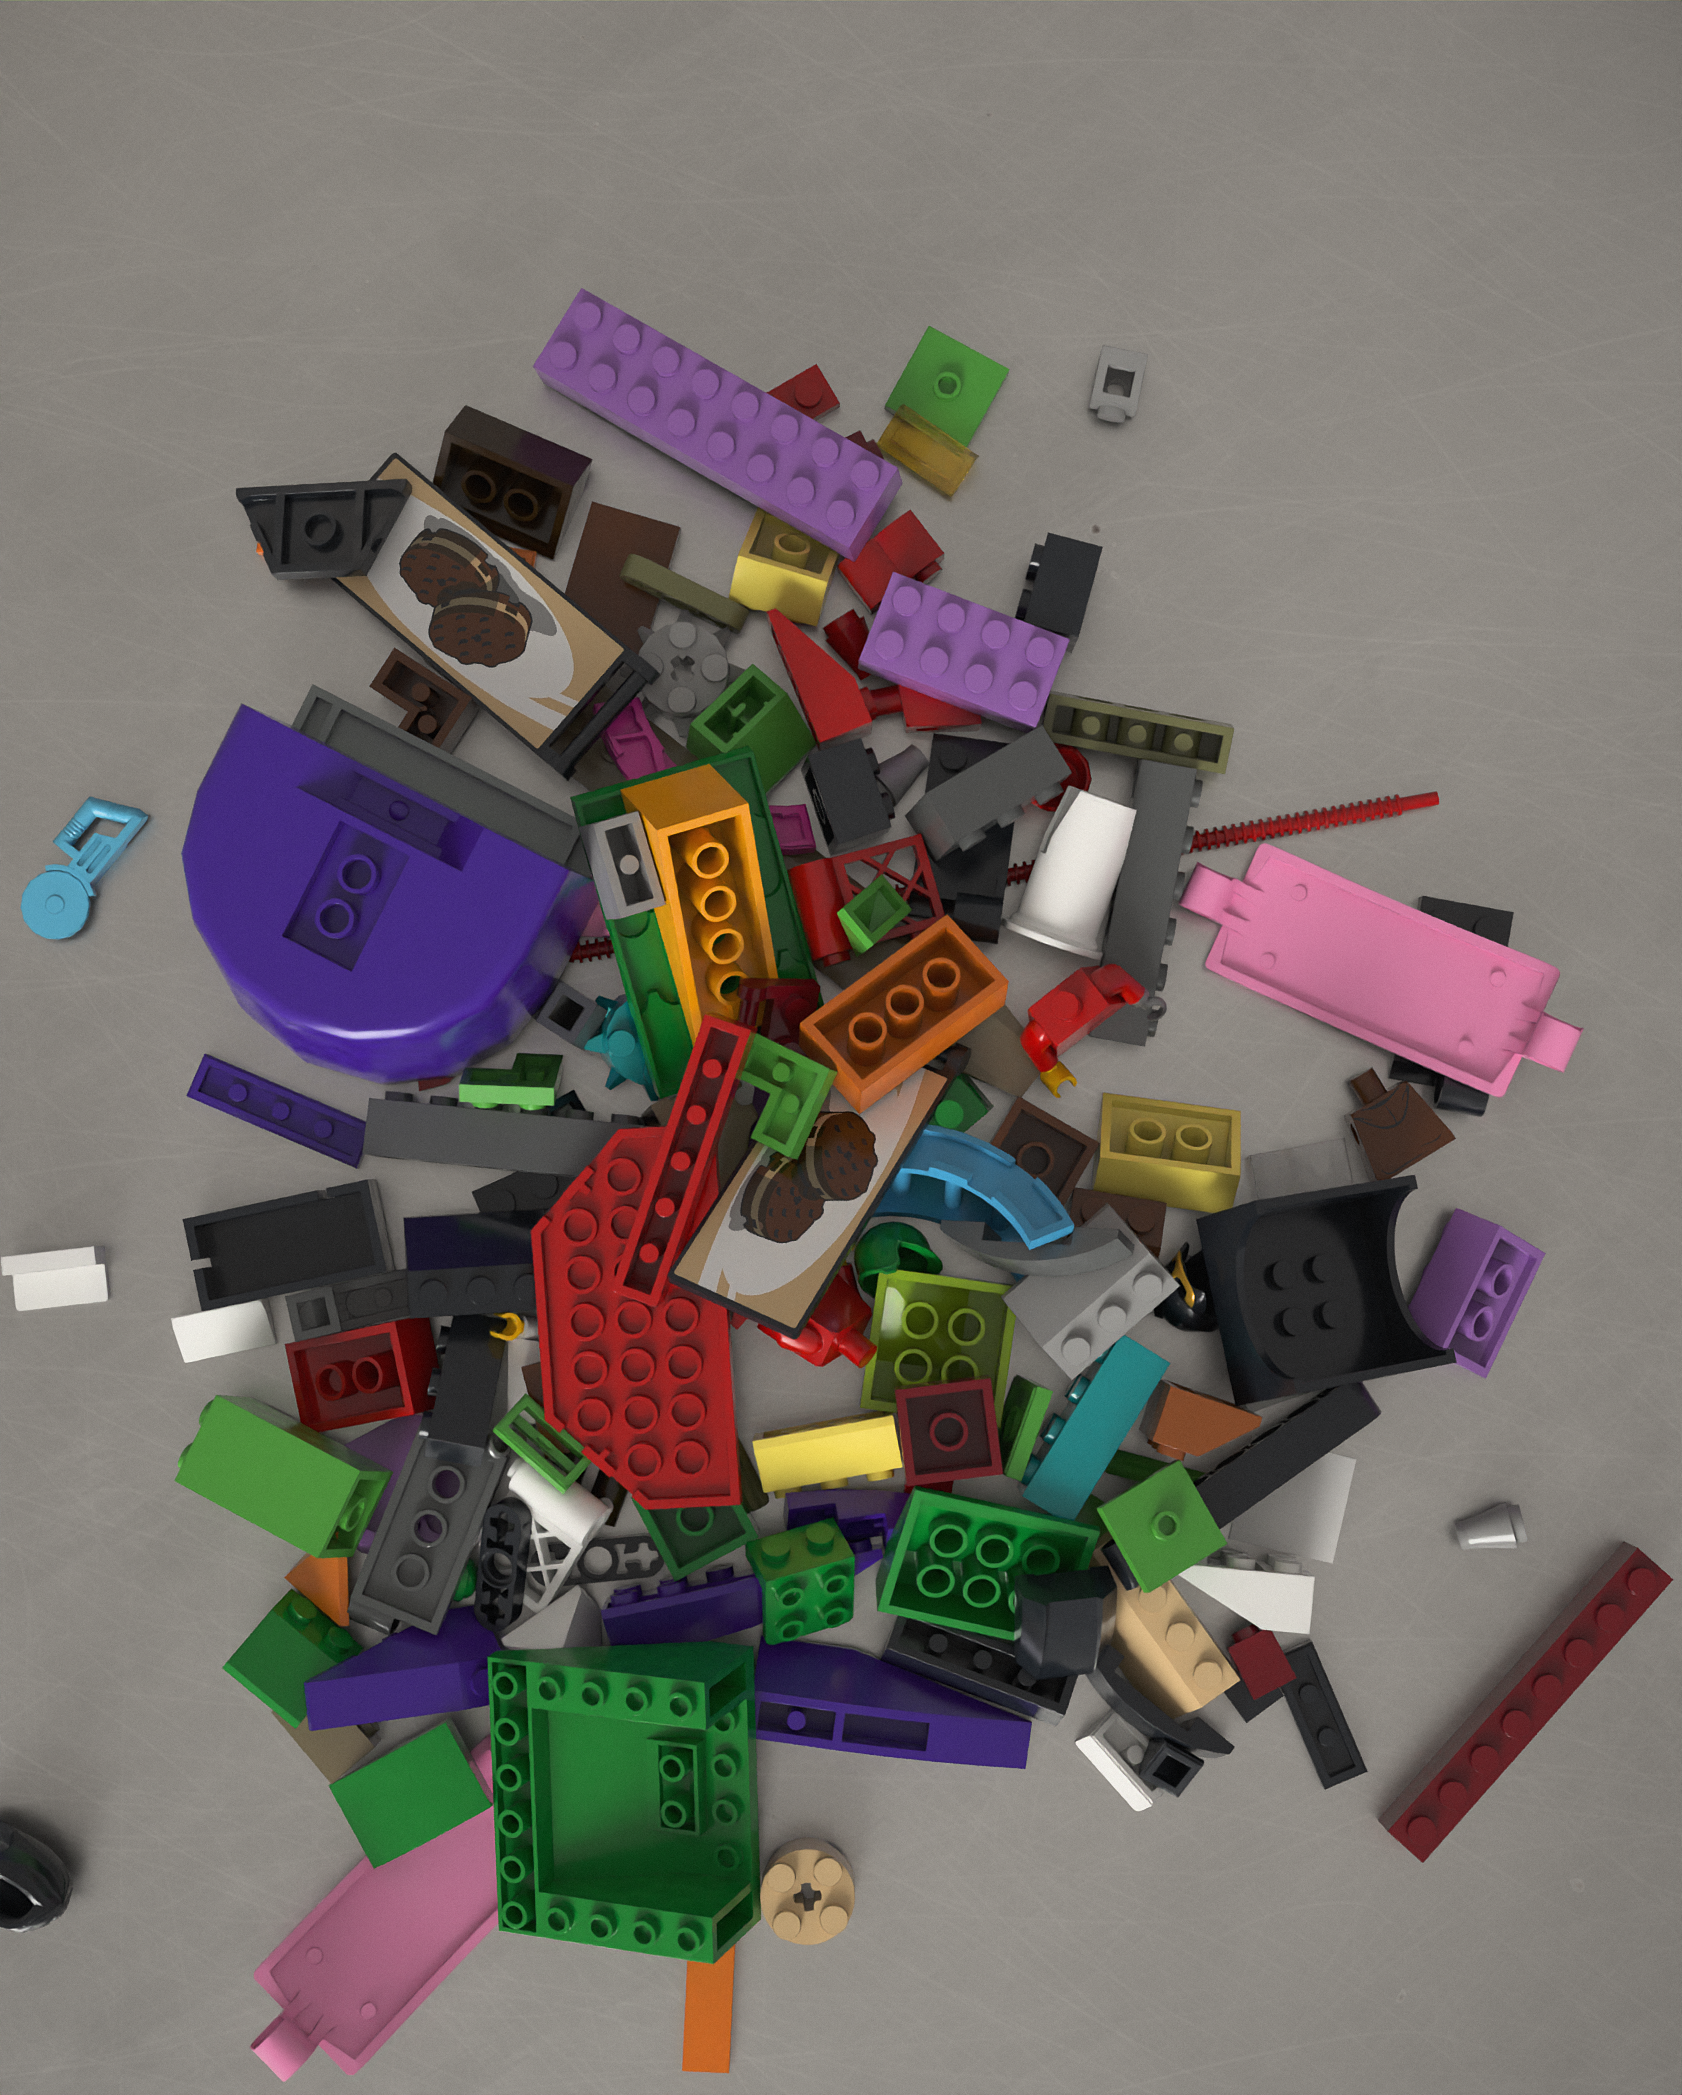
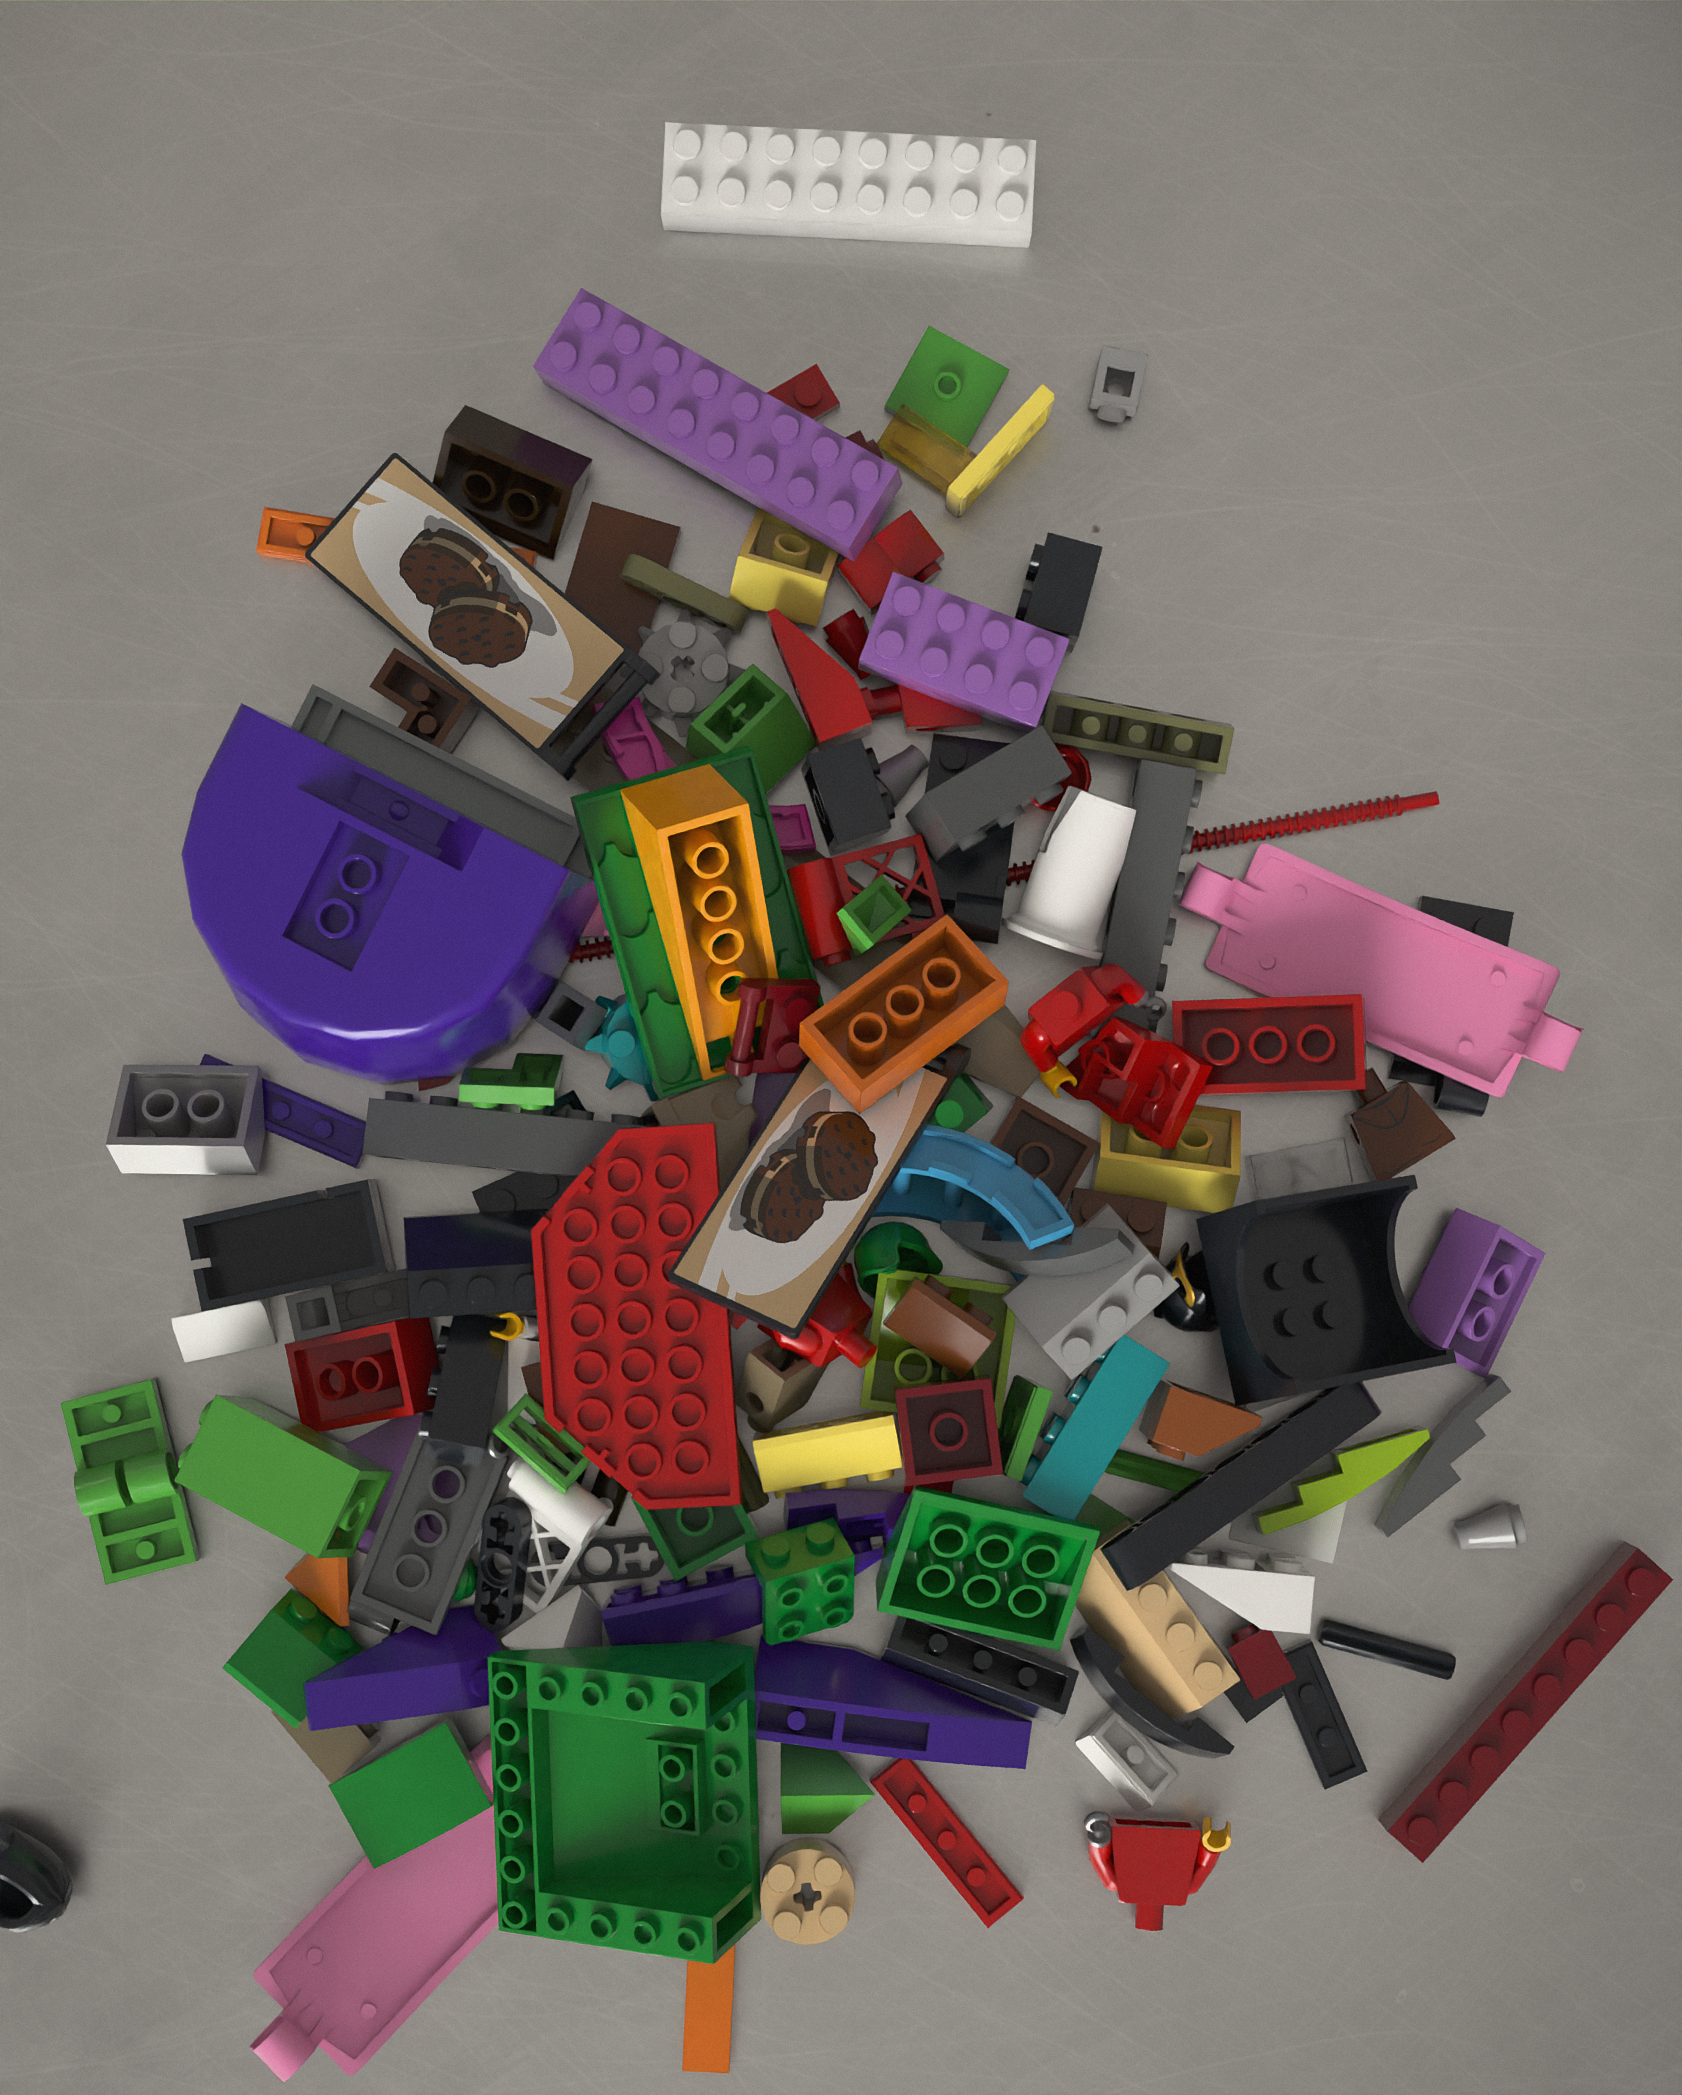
(58, 1277): white panel -> none
(59, 900): medium azure piece -> none
(129, 1481): none -> bright green plate
(188, 1120): none -> light grey slope
(323, 526): black wing -> none
(622, 865): light grey brick -> none
(684, 1158): red brick -> none
(771, 1389): none -> dark tan torso
(796, 1094): bright green plate -> none
(818, 1790): none -> bright green slope
(848, 185): none -> white brick
(939, 1326): none -> reddish brown slope
(947, 1839): none -> red tile
(999, 451): none -> light yellow tile
(1064, 1621): black slope -> none
(1139, 1079): none -> red slope
(1153, 1860): none -> red torso
(1161, 1526): bright green plate -> none
(1169, 1766): black slope -> none
(1276, 1043): none -> red brick
(1354, 1471): none -> lime slope
(1386, 1649): none -> black axle
(1430, 1470): none -> dark grey slope

